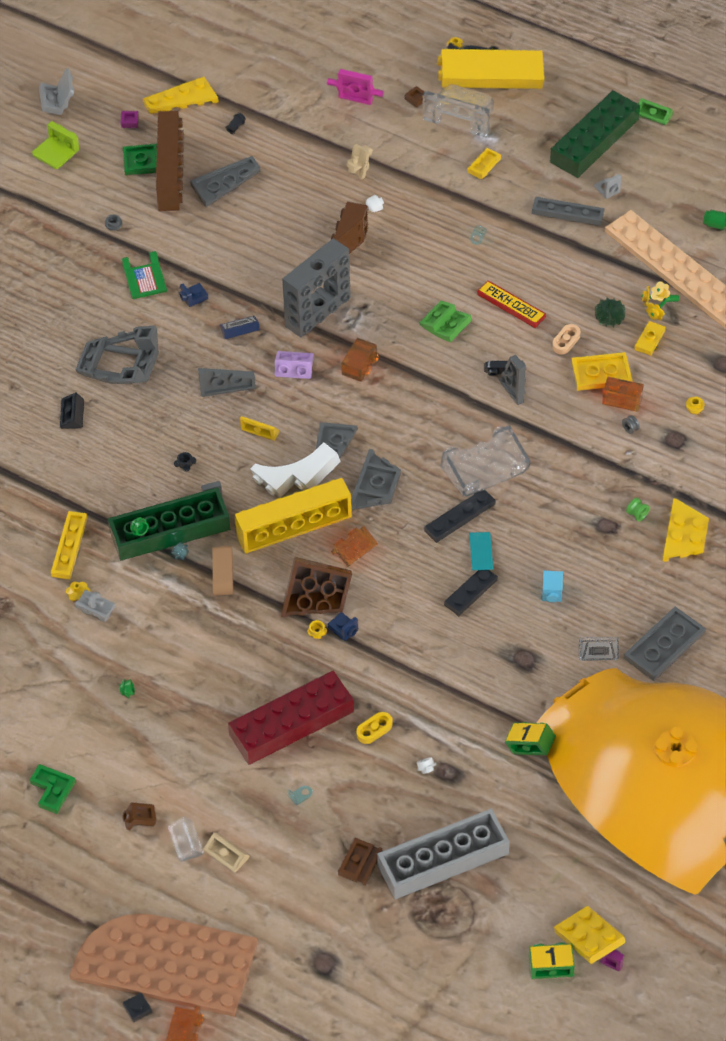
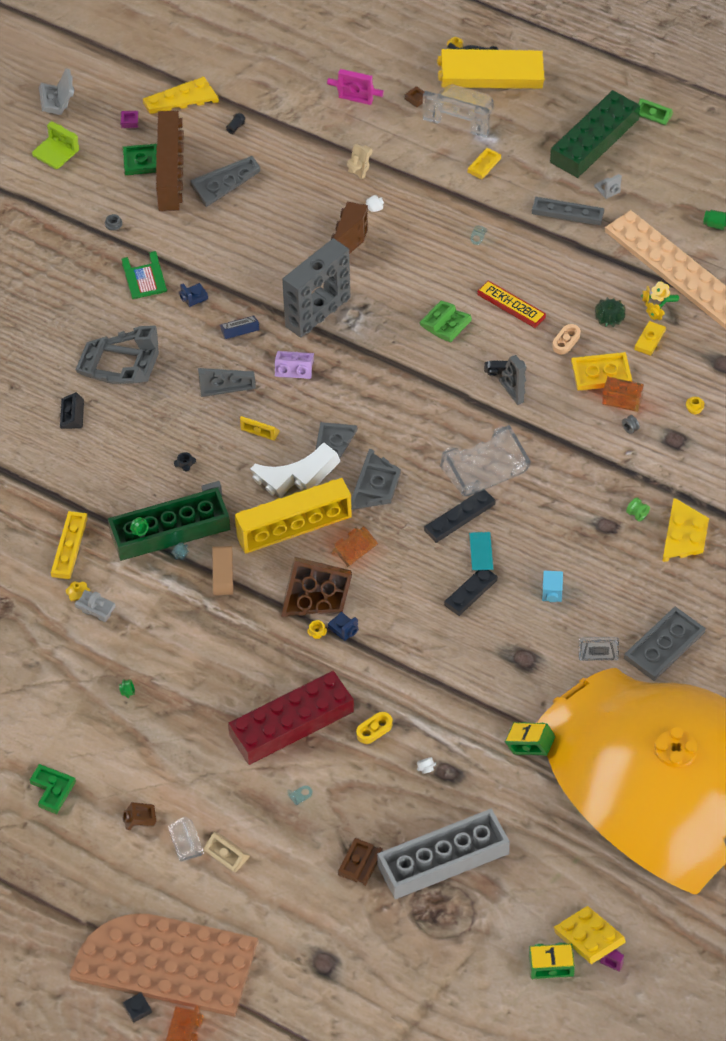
(359, 359): clear orange brick -> none

